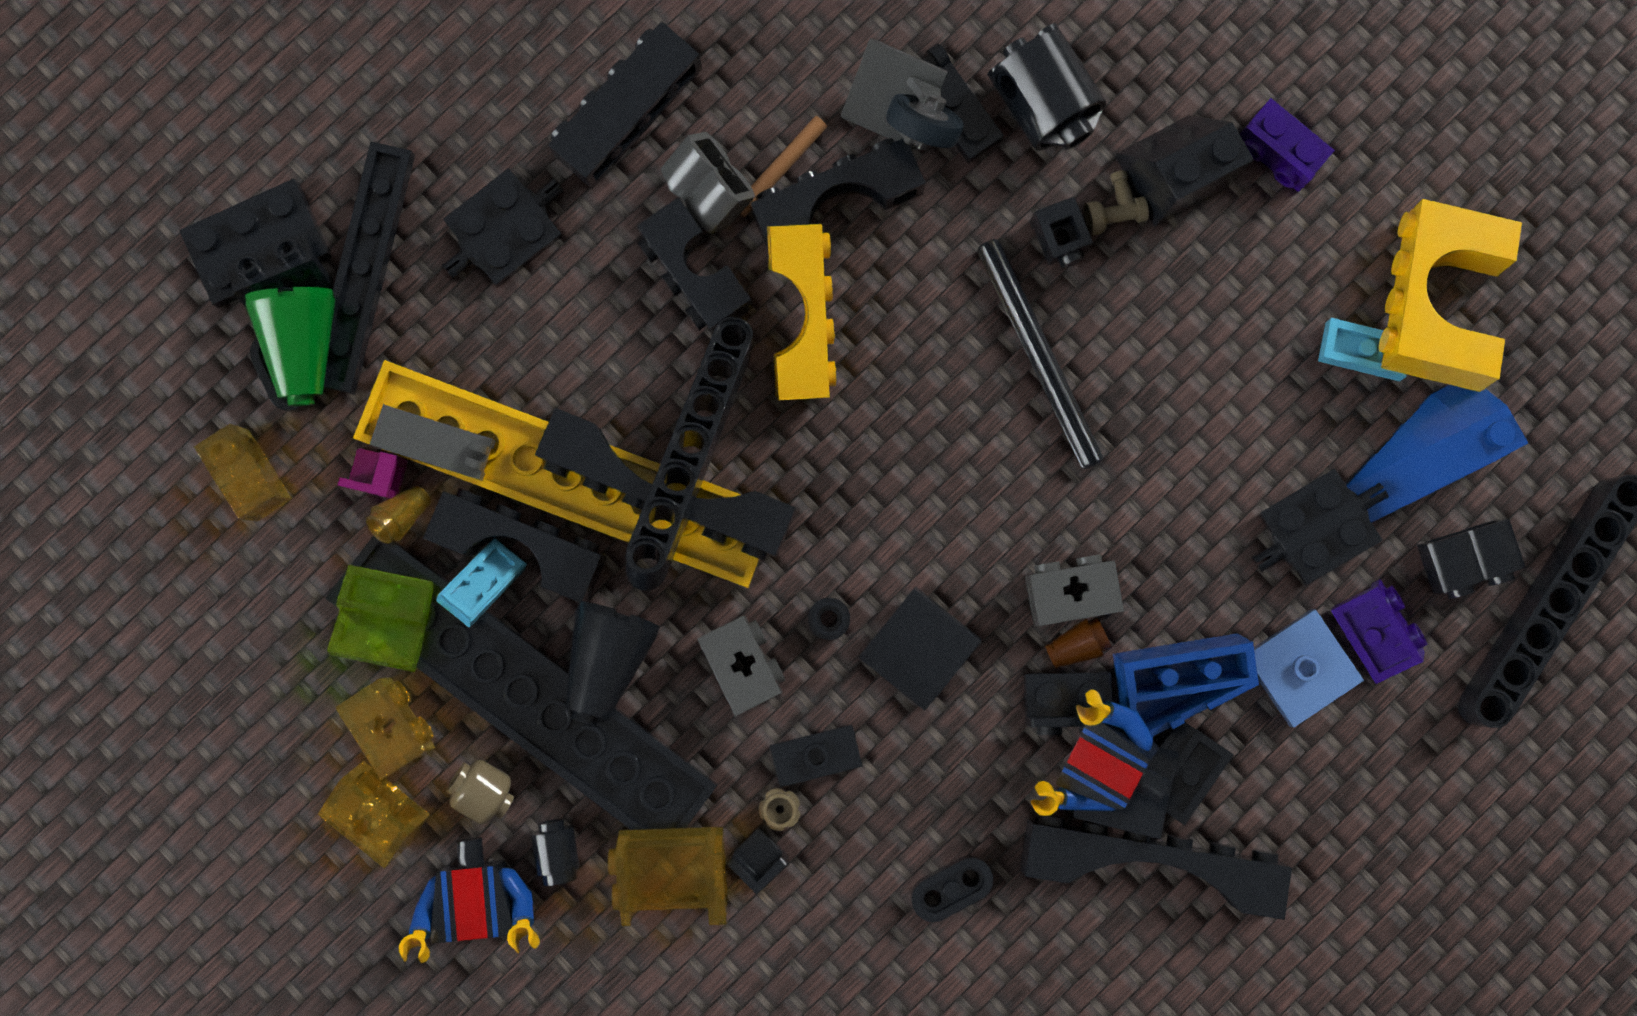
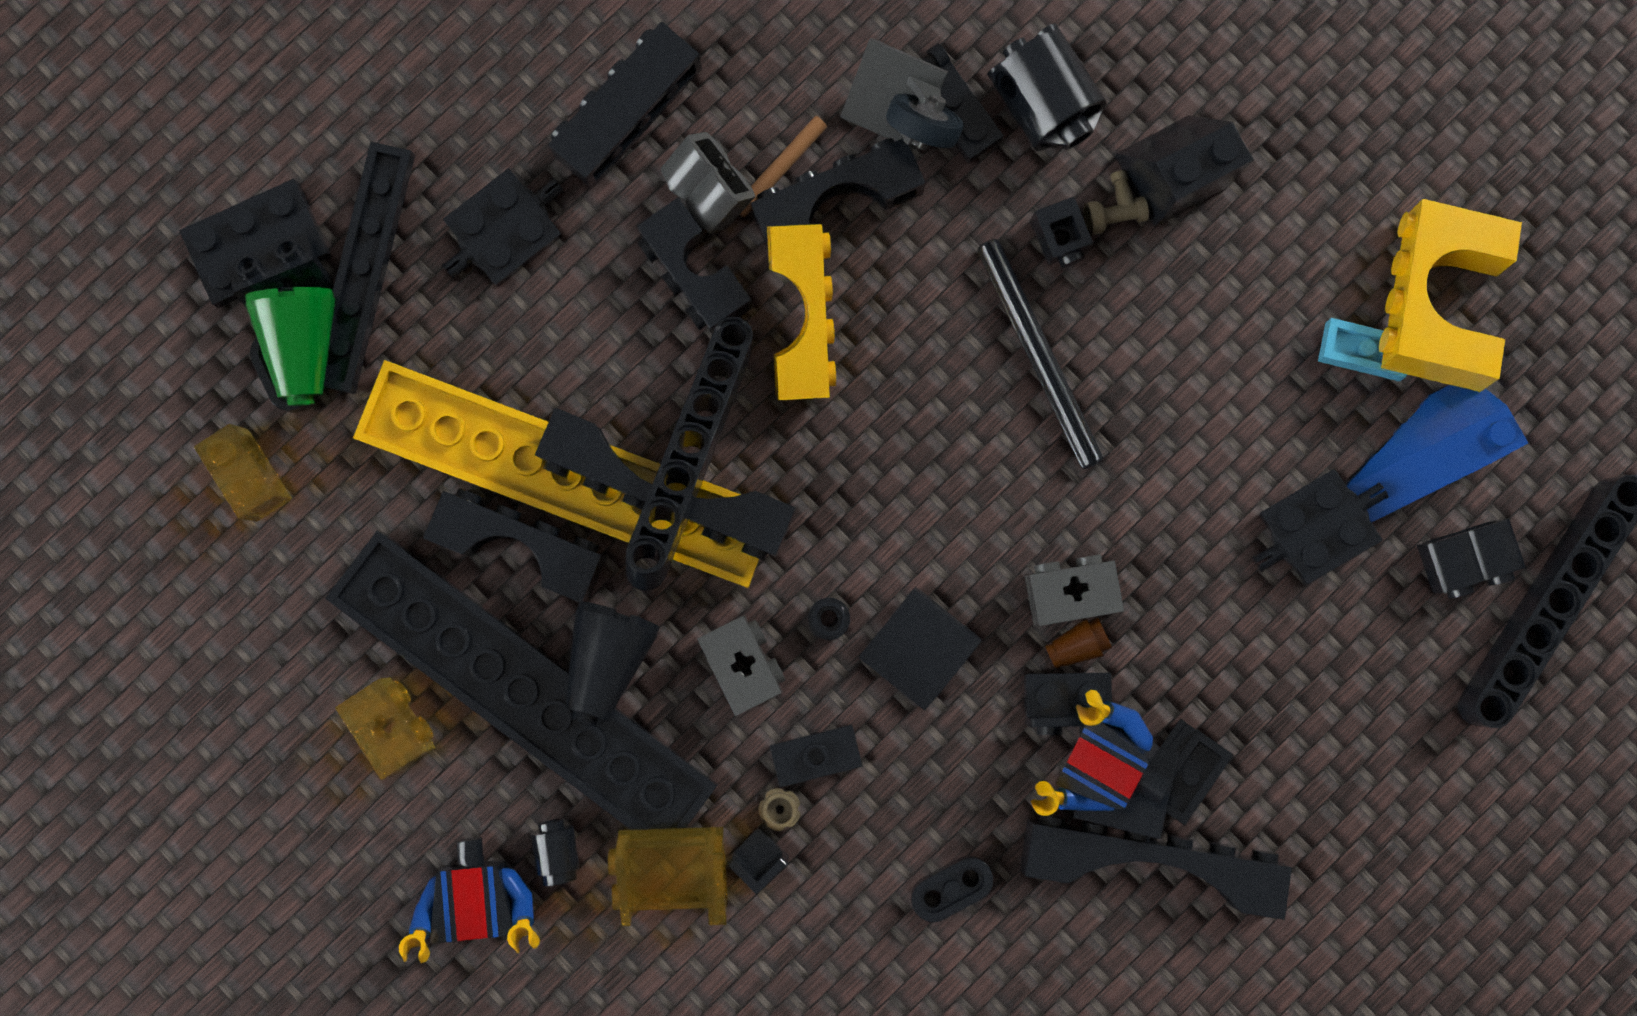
(373, 814): clear yellow brick -> none
(376, 473): magenta panel -> none
(381, 618): clear neon green slope -> none
(398, 514): clear yellow cone -> none
(432, 442): dark grey hinge -> none
(480, 791): dark tan head -> none
(481, 582): medium azure plate -> none
(1184, 678): blue wedge -> none
(1285, 146): dark purple bracket -> none
(1304, 668): medium blue plate -> none
(1380, 631): dark purple bracket -> none

